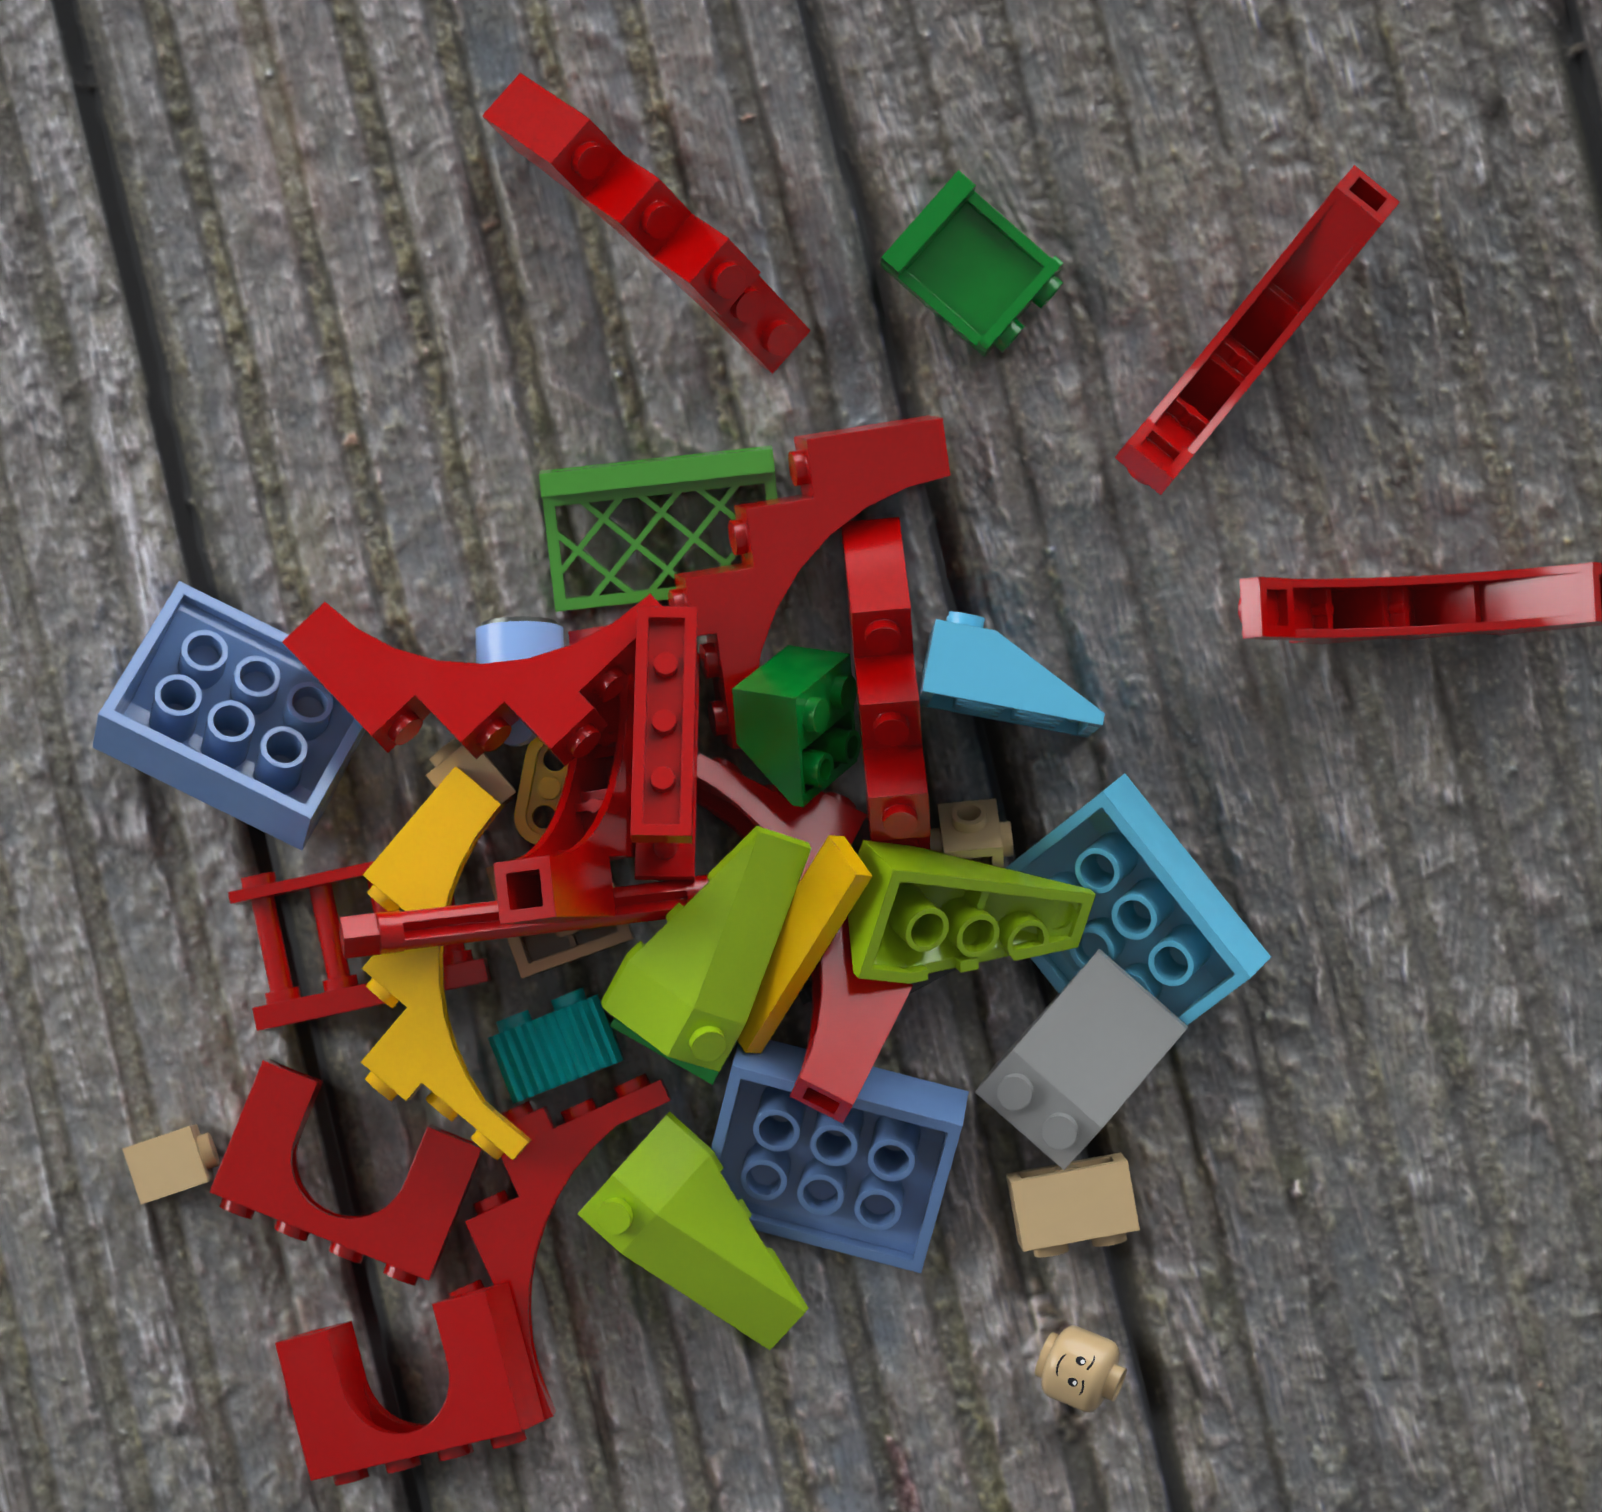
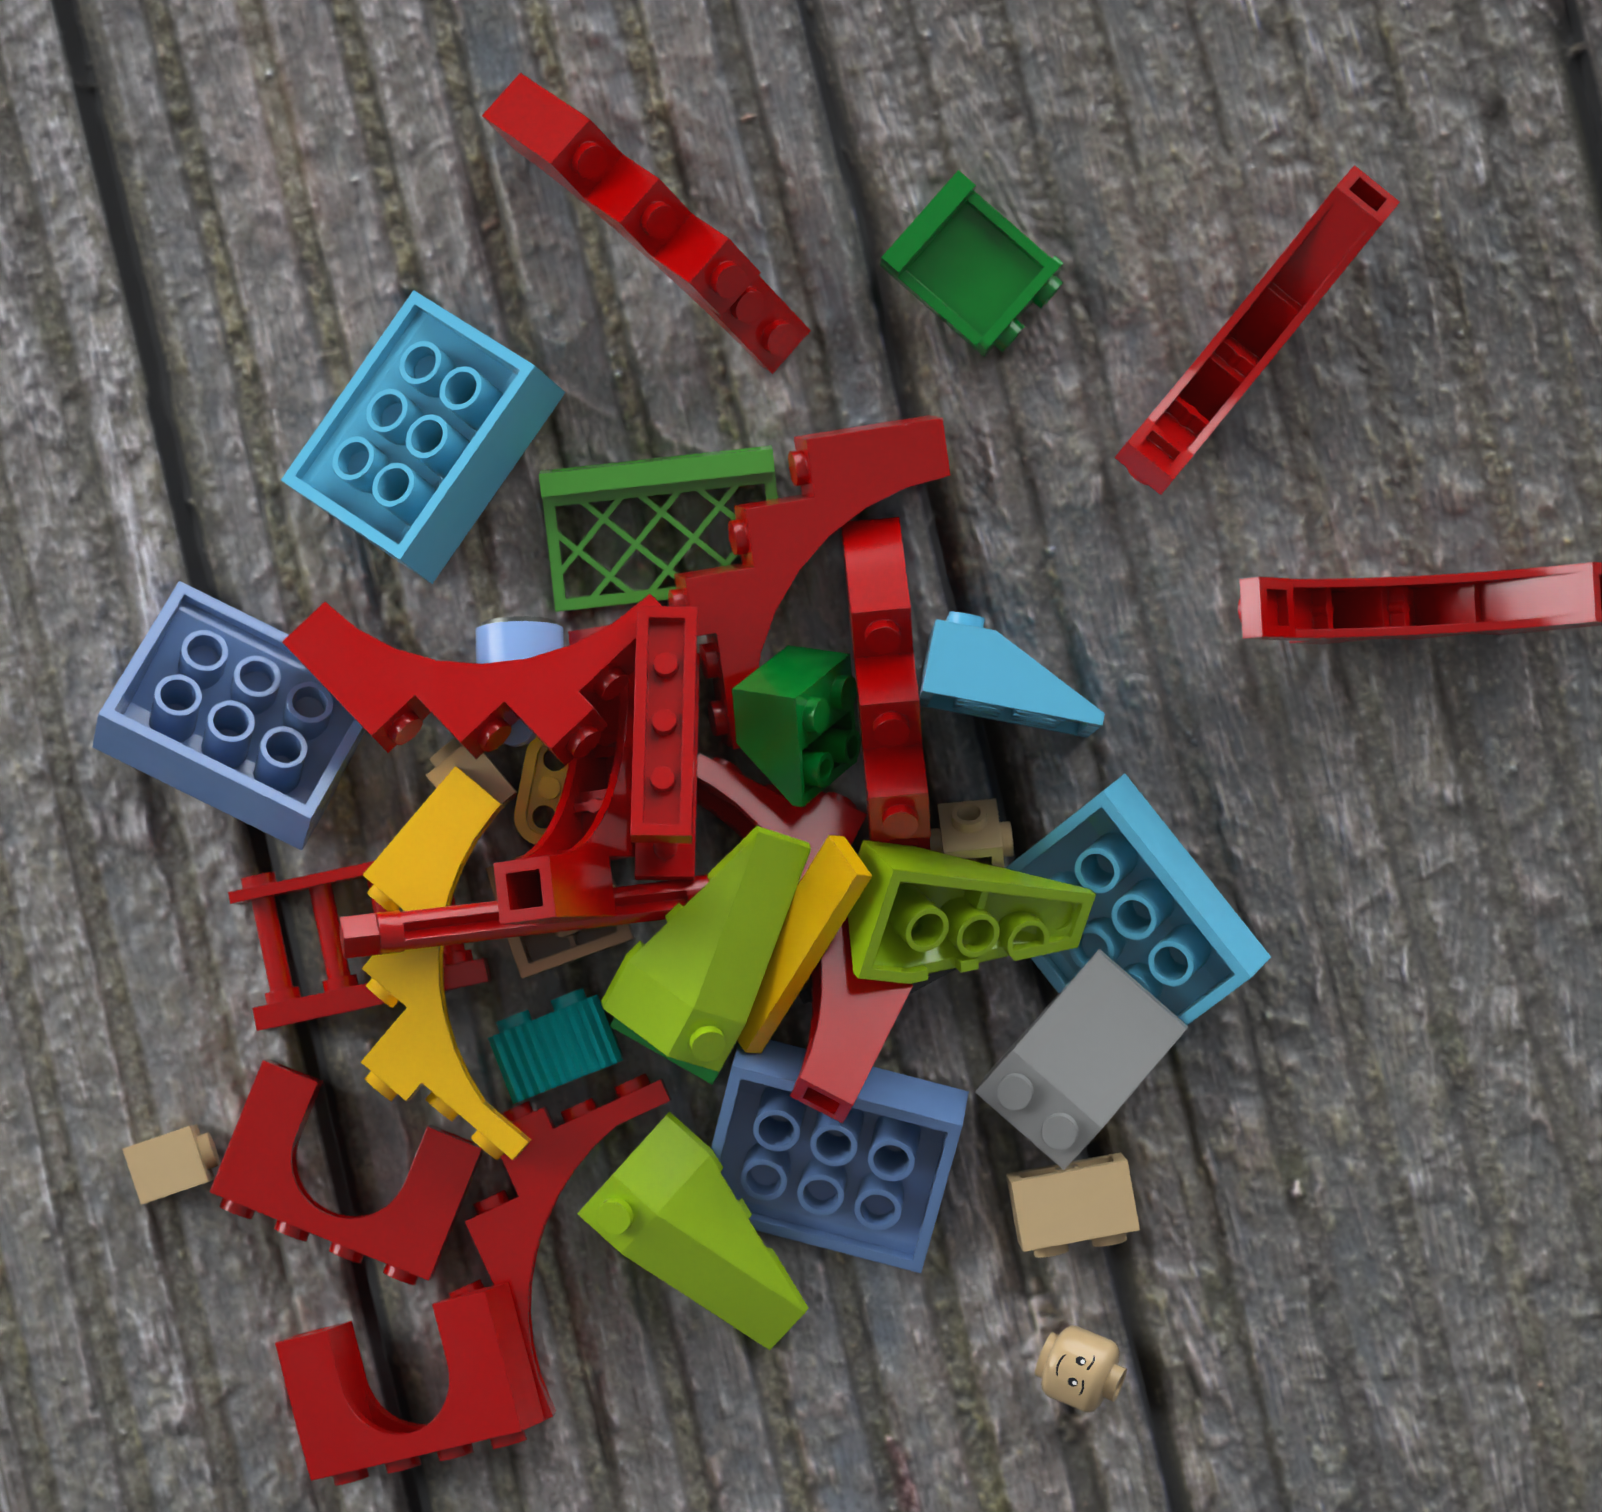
(423, 435): none -> medium azure slope

